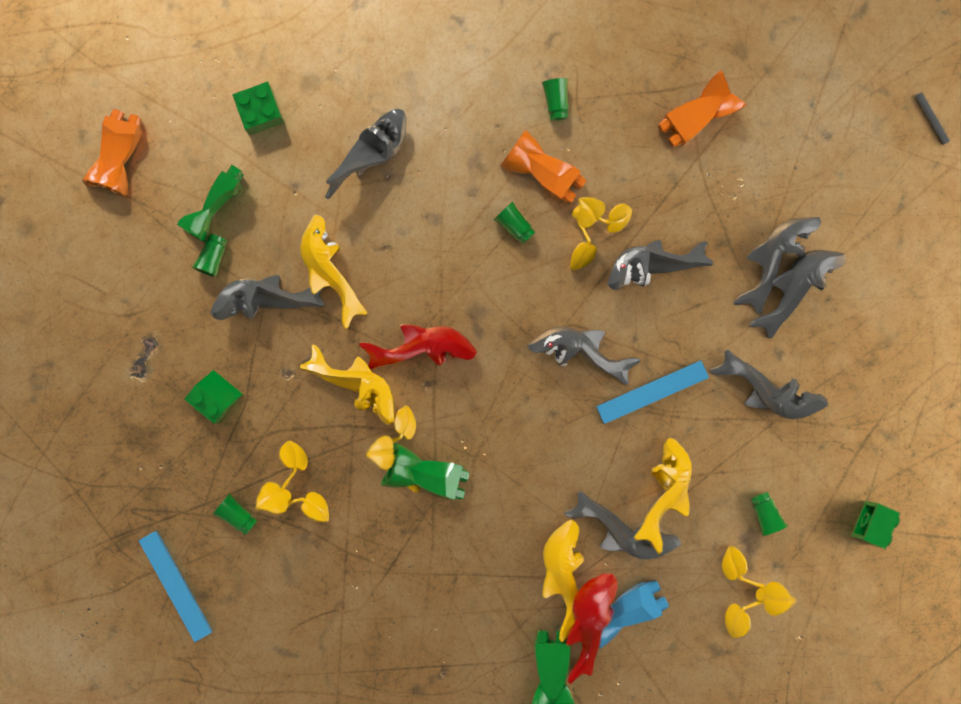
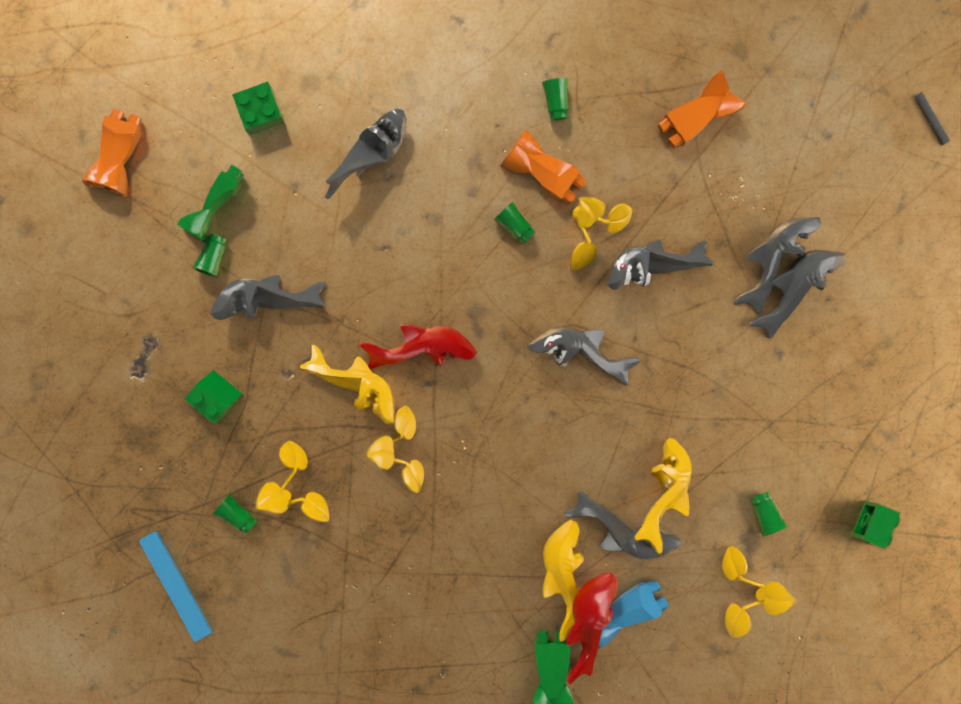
(323, 273): yellow piece -> none
(431, 476): green hips -> none
(652, 392): dark azure tile -> none
(767, 395): dark grey piece -> none

